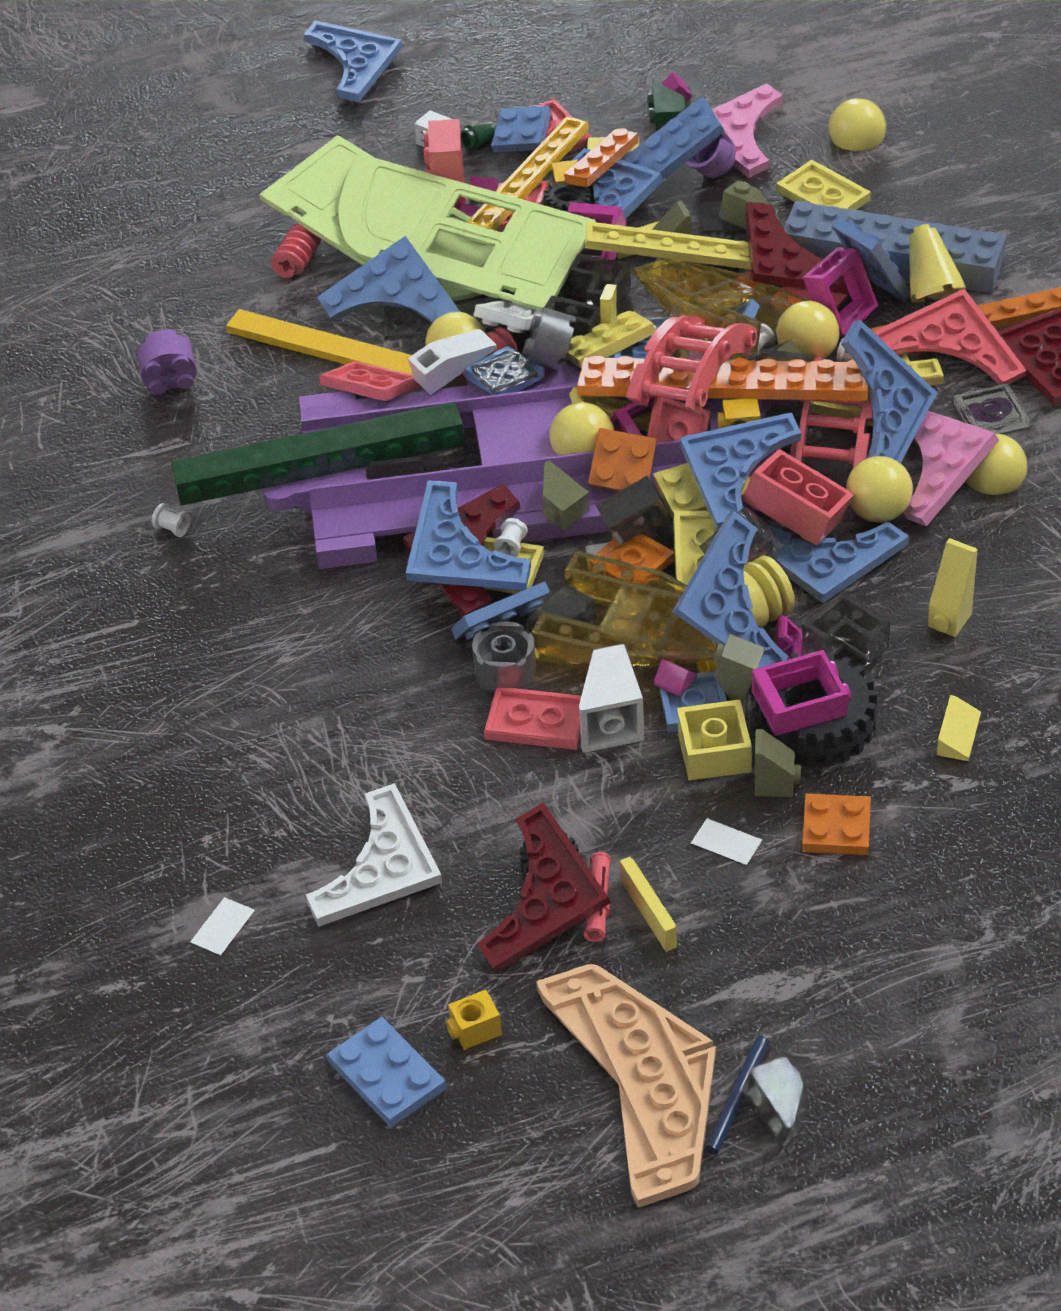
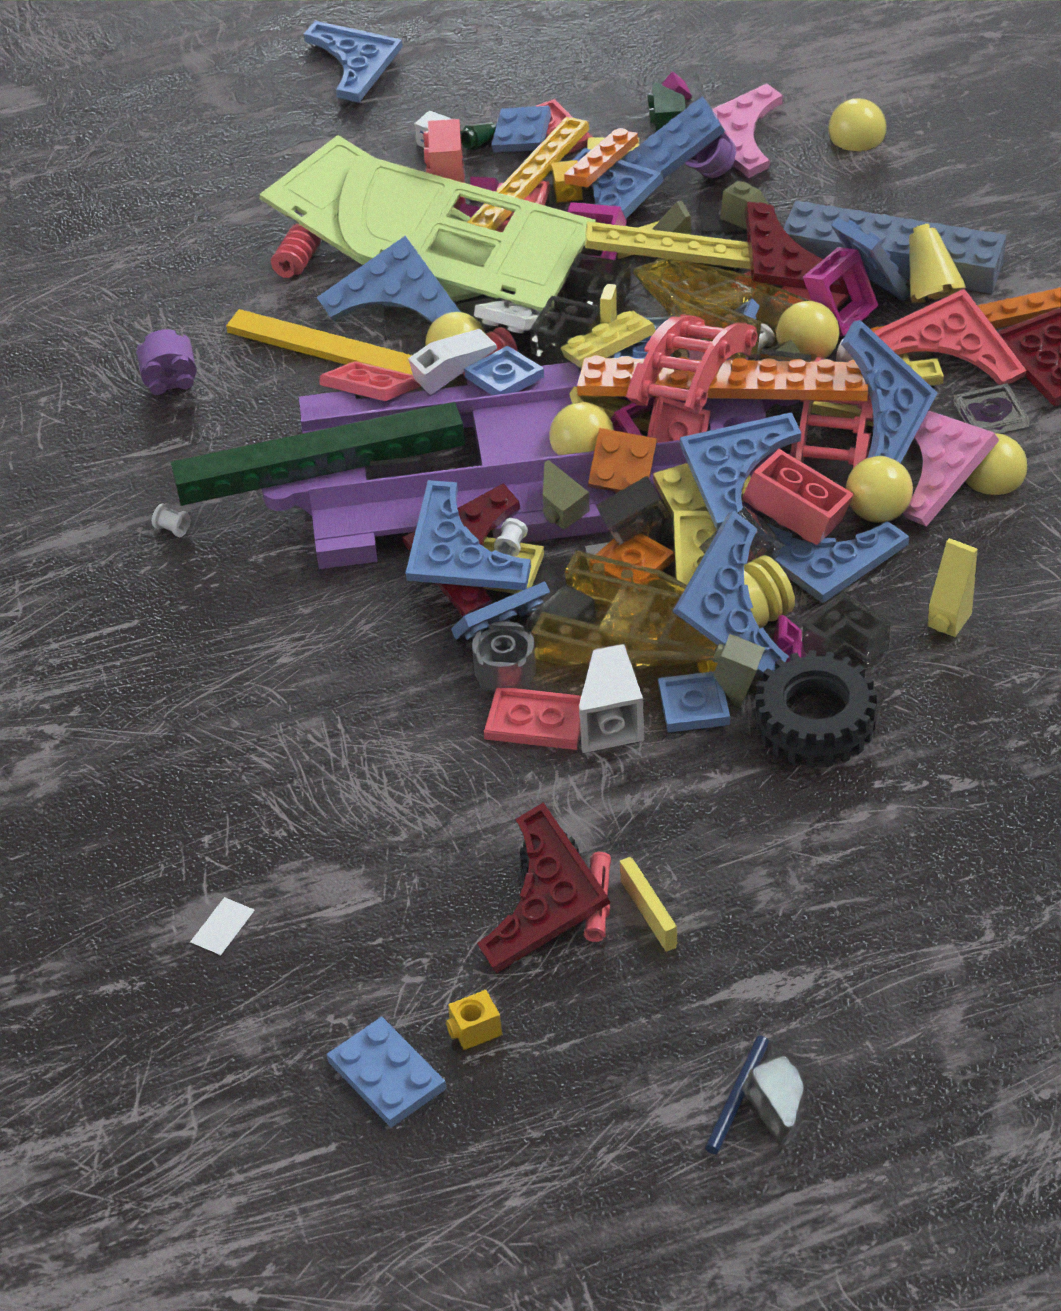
(388, 867): white plate -> none
(507, 382): clear smoke window -> none
(549, 339): flat silver brick -> none
(561, 196): black tyre -> none
(660, 1072): light nougat wing -> none
(673, 677): dark pink slope -> none
(714, 740): light yellow brick -> none
(726, 841): white sticker -> none
(738, 412): yellow brick -> none
(774, 767): olive slope -> none
(792, 672): dark pink window -> none
(823, 187): light yellow plate -> none
(836, 824): orange plate -> none
(958, 729): light yellow slope -> none

